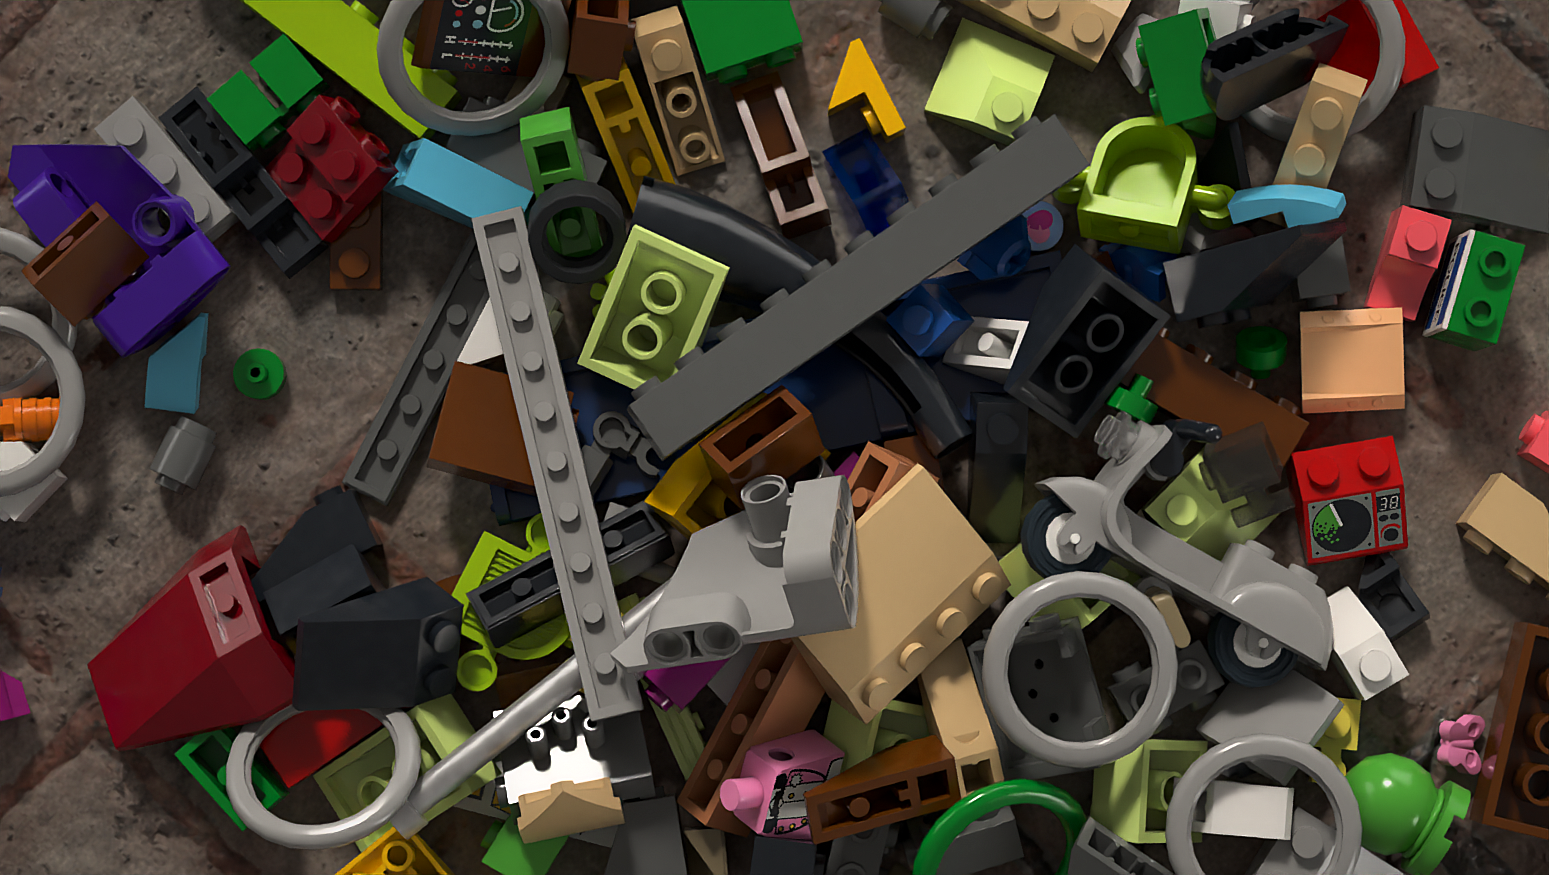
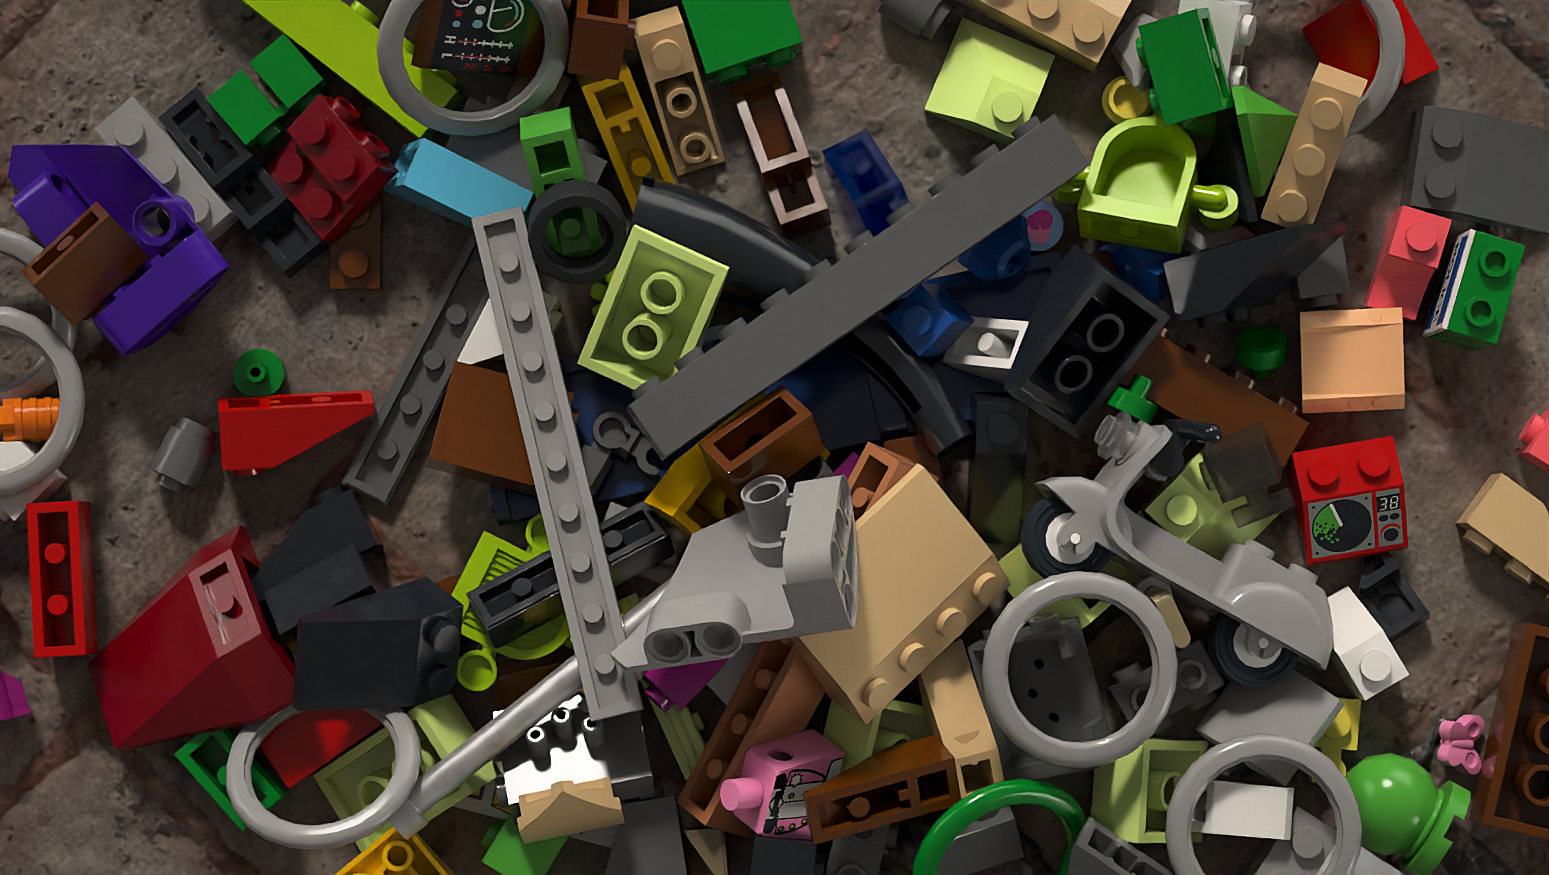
(62, 578): none -> red brick
(176, 369): medium azure slope -> none
(274, 428): none -> red slope
(861, 81): yellow slope -> none
(1124, 102): none -> light yellow plate
(1264, 134): none -> bright green slope
(1266, 61): black brick -> none
(1298, 202): medium azure slope -> none

